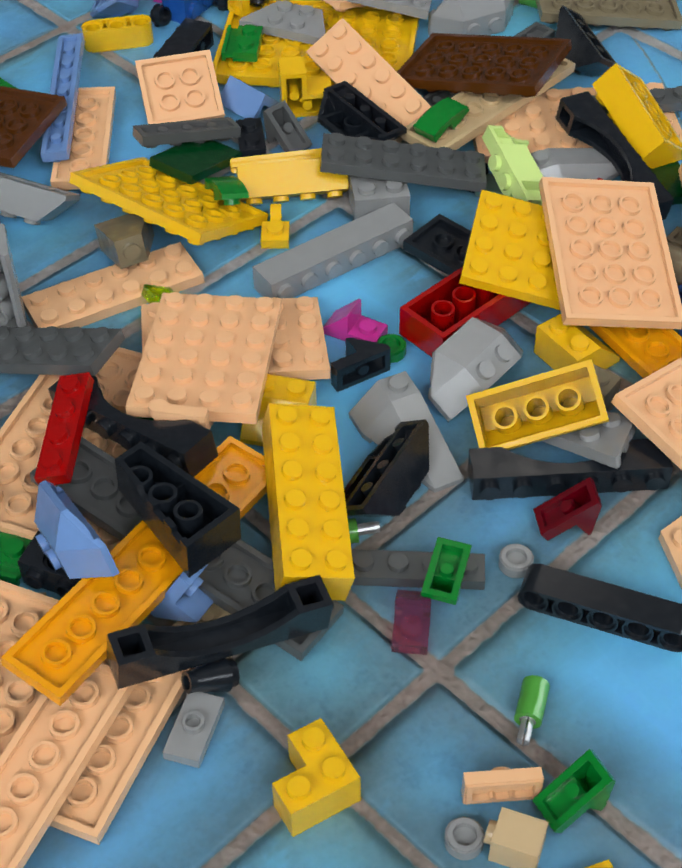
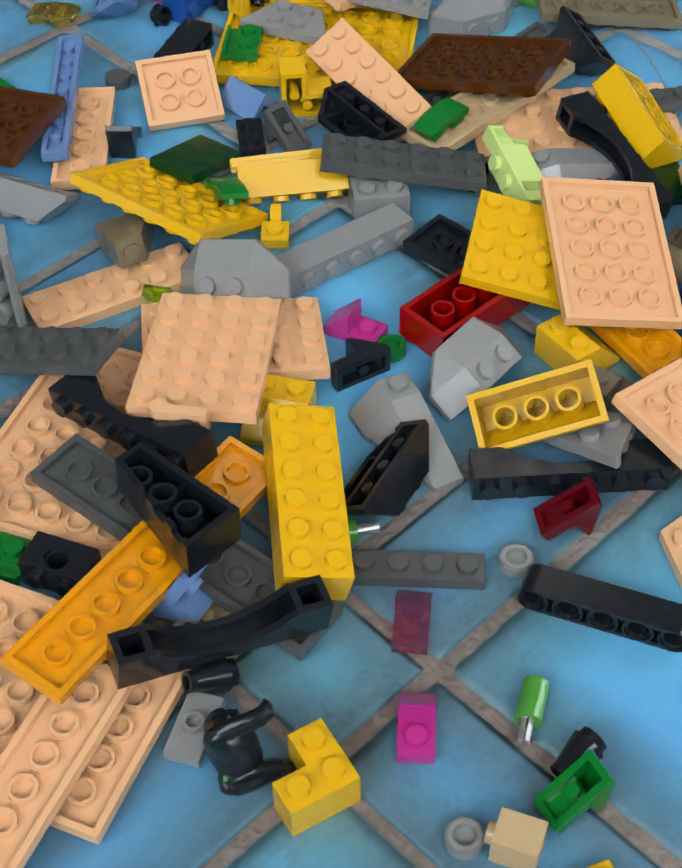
(57, 12): none -> clear yellow slope
(64, 429): red plate -> none
(69, 537): medium blue wedge -> none
(117, 33): yellow beam -> none
(119, 78): none -> dark grey tile
(123, 140): none -> black slope
(186, 131): dark grey plate -> none
(235, 268): none -> light grey wedge
(237, 751): none -> black hair
(416, 728): none -> dark pink slope
(446, 571): green slope -> none
(501, 785): light nougat plate -> none
(576, 746): none -> black cone

